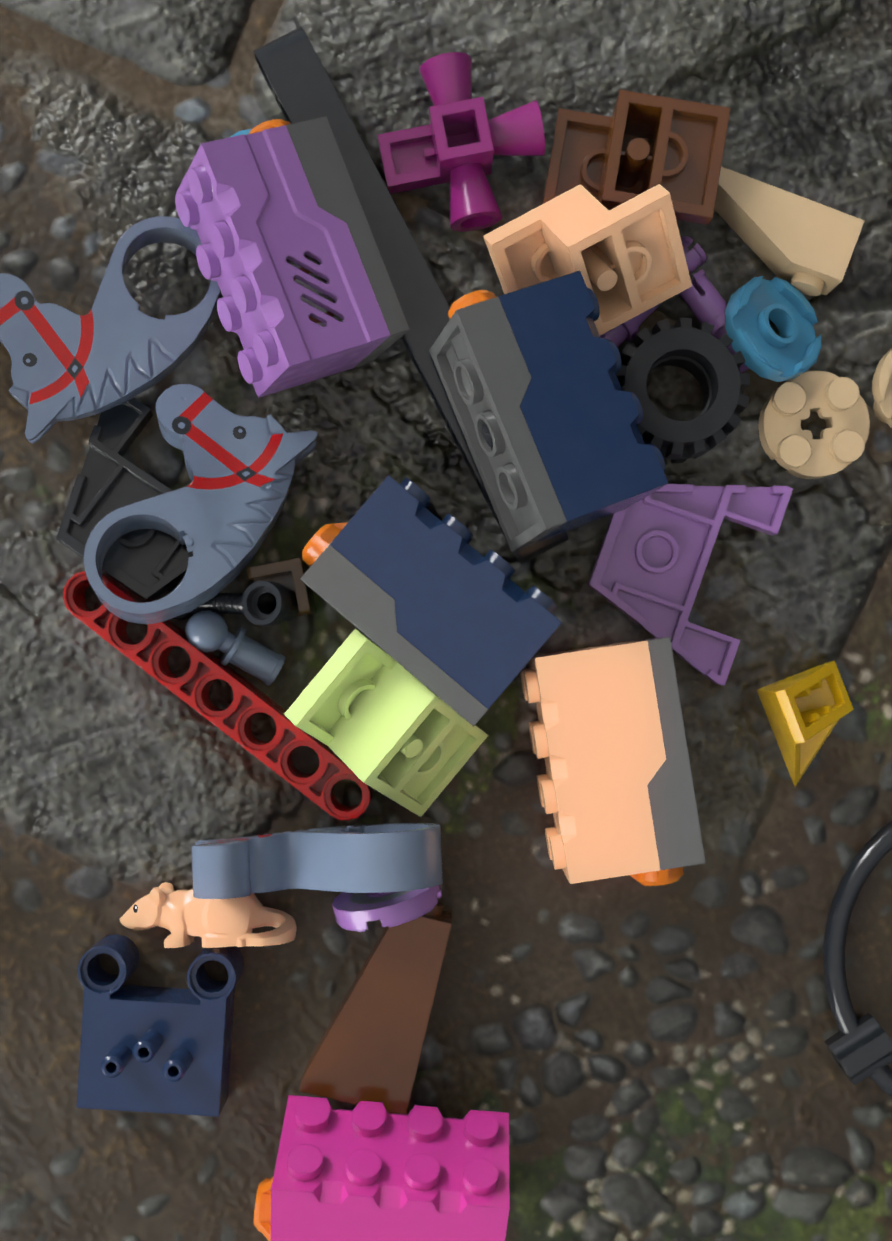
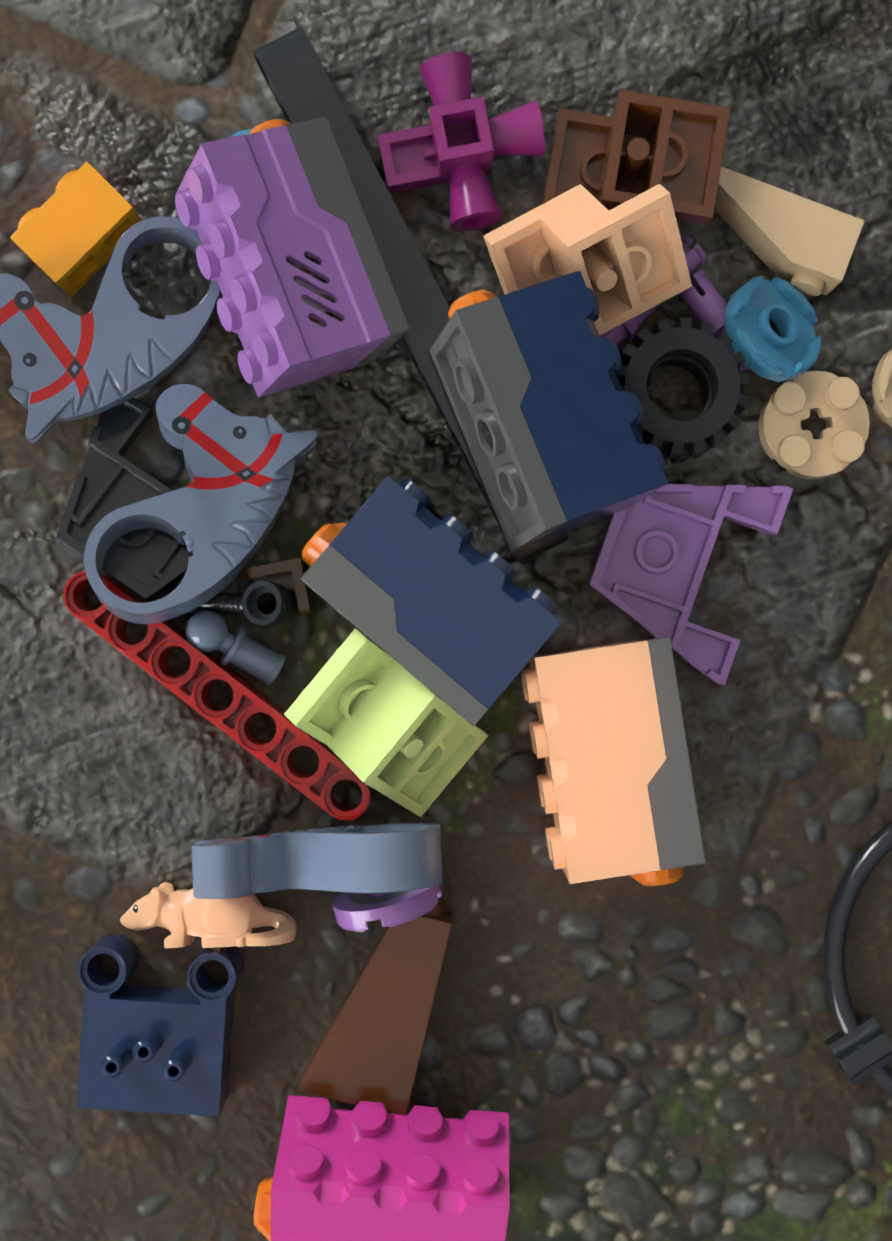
(75, 228): none -> light orange brick
(805, 713): yellow slope -> none

